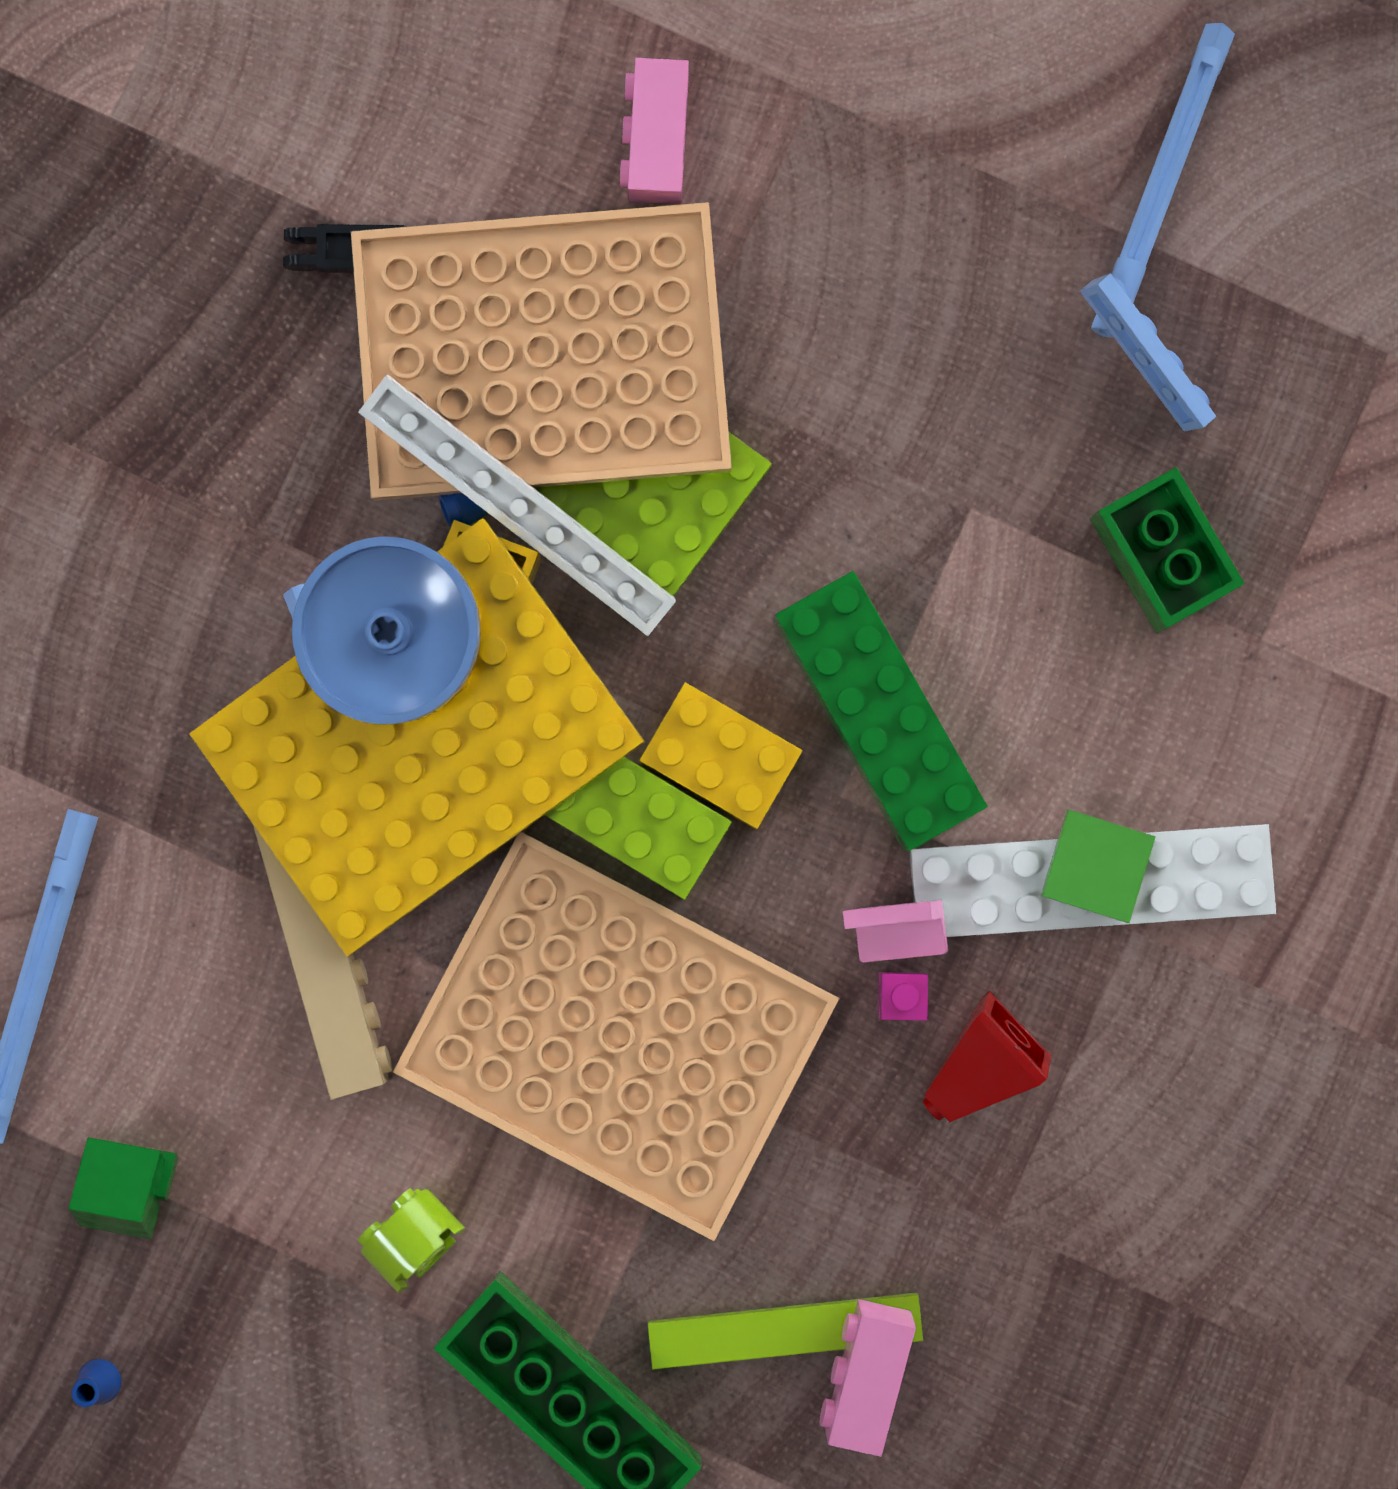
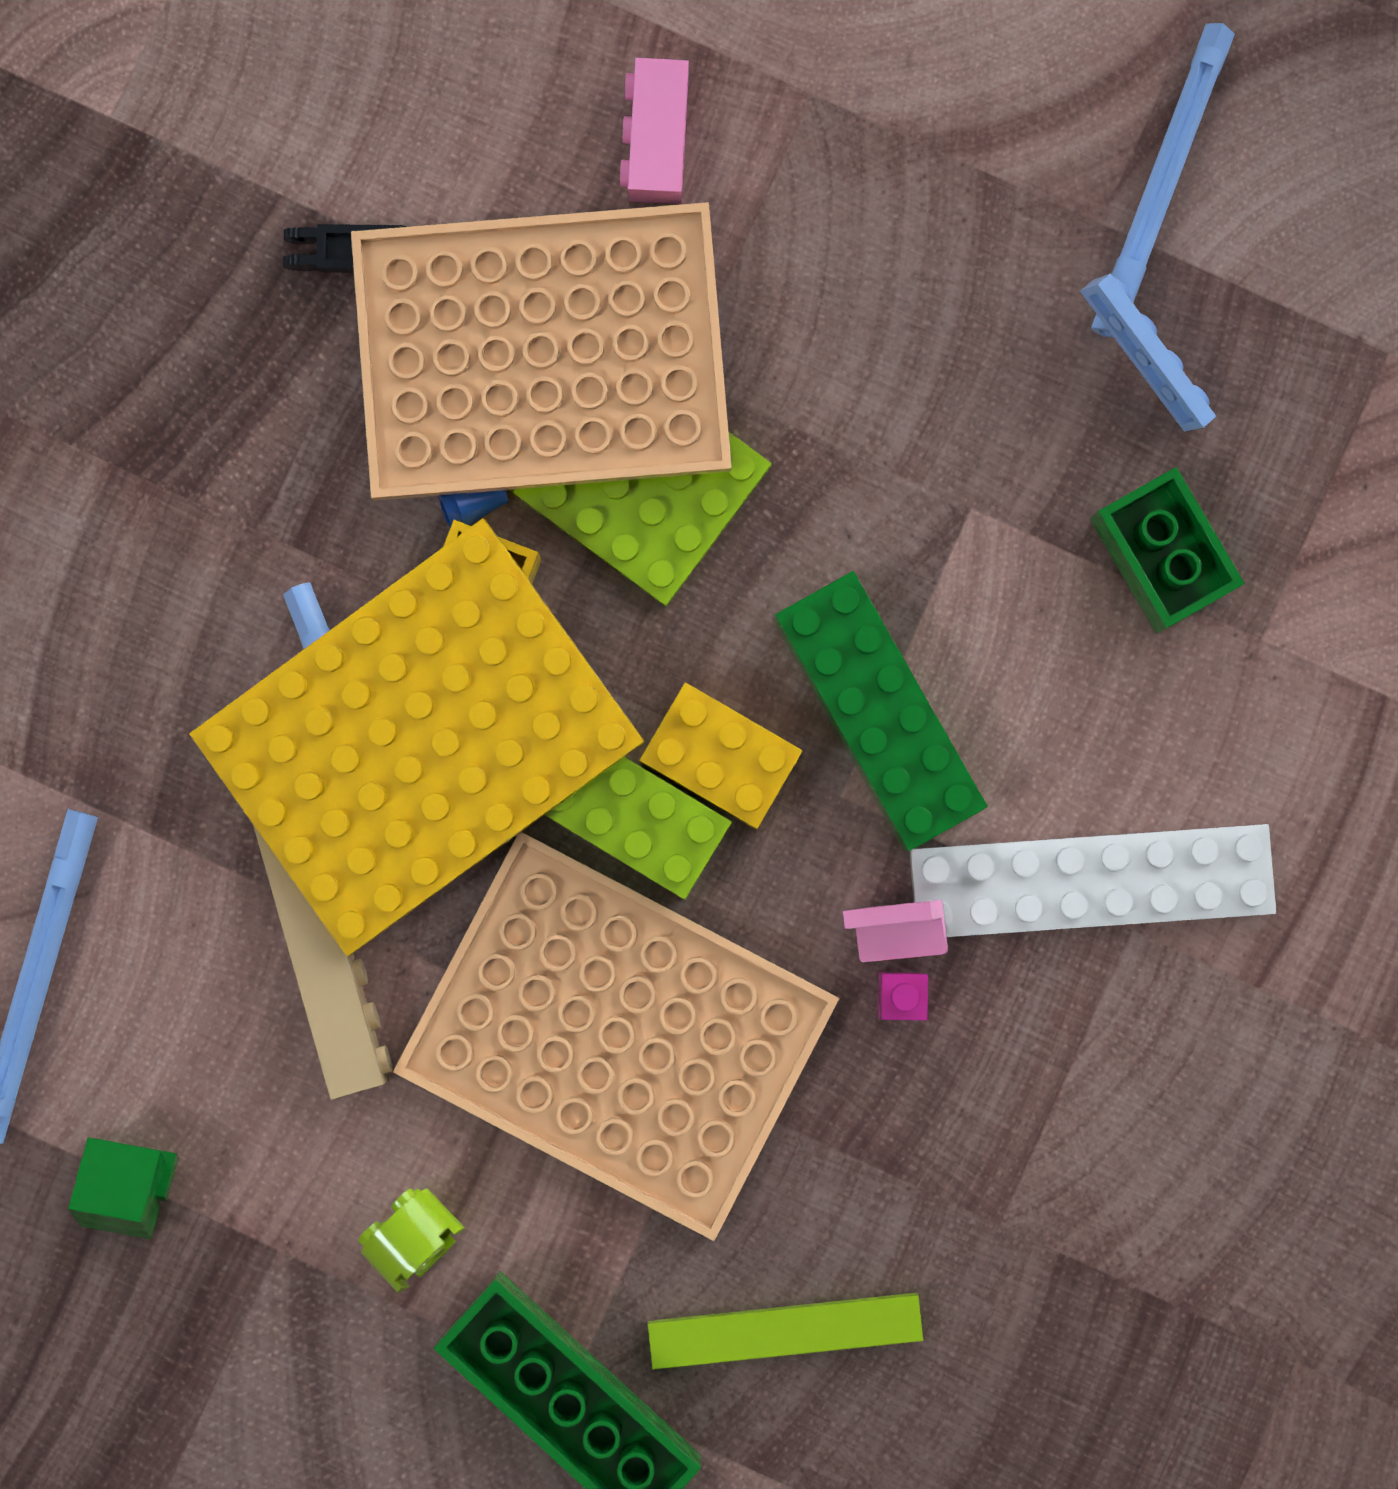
(102, 1377): blue cone -> none
(386, 630): medium blue dish -> none
(516, 505): white plate -> none
(867, 1377): bright pink brick -> none
(986, 1064): red slope -> none
(1098, 866): bright green tile -> none

